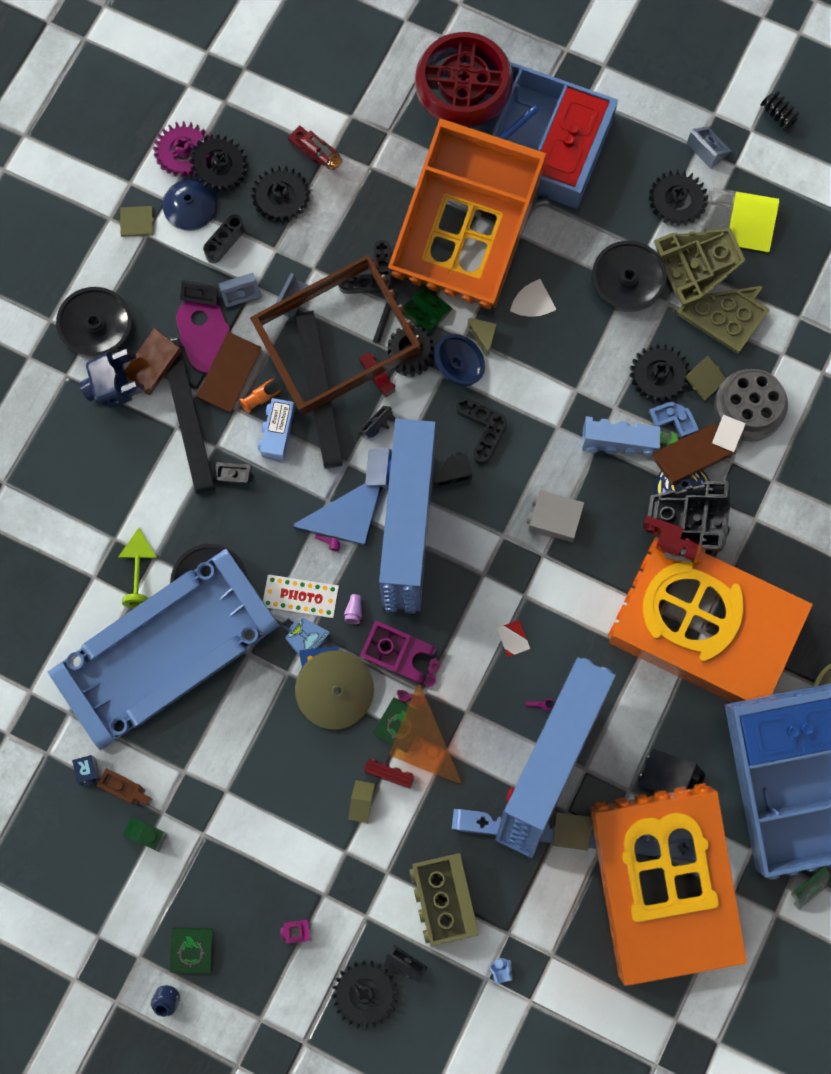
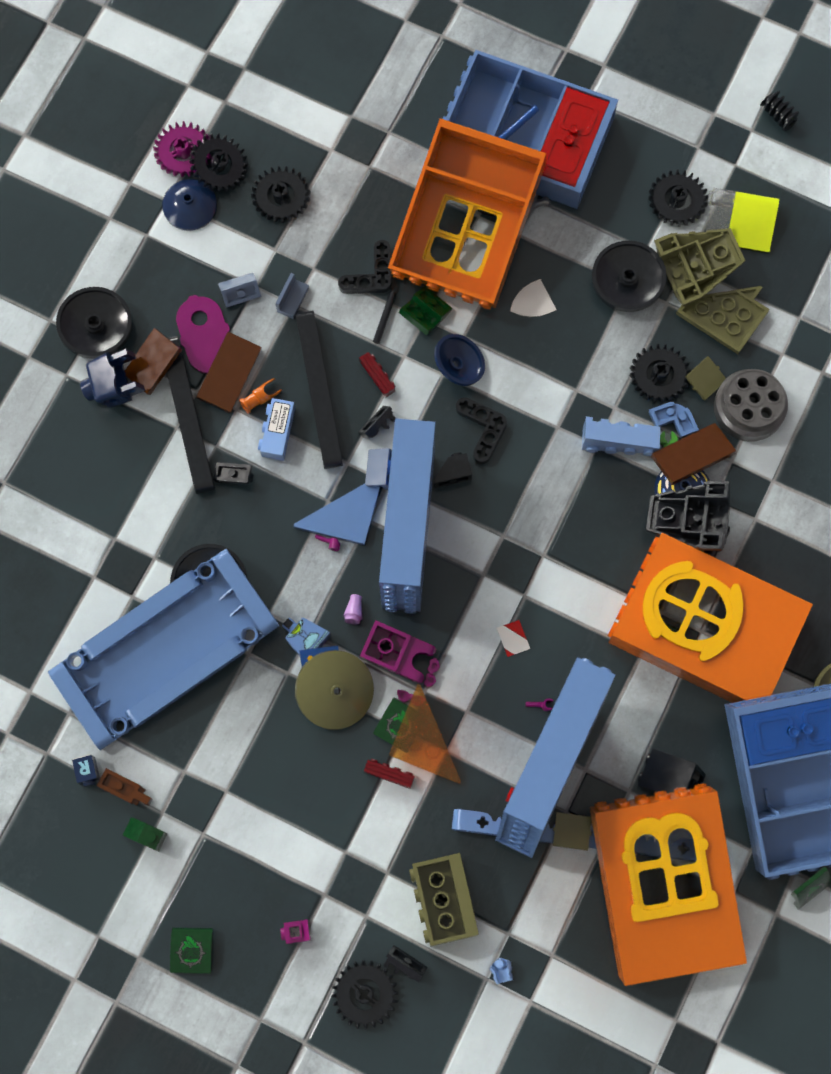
(136, 221): olive piece -> none
(136, 548): lime piece -> none
(165, 1000): dark blue head -> none
(199, 292): black plate -> none
(224, 230): black beam -> none
(300, 596): white sticker -> none
(315, 148): dark red plate -> none
(315, 290): reddish brown door -> none
(361, 801): olive slope -> none
(417, 363): black tyre -> none
(464, 48): dark red wheel -> none
(483, 333): olive slope -> none
(555, 516): light grey brick -> none
(671, 542): dark red plate -> none
(707, 146): sand blue slope -> none
(728, 433): white sticker -> none

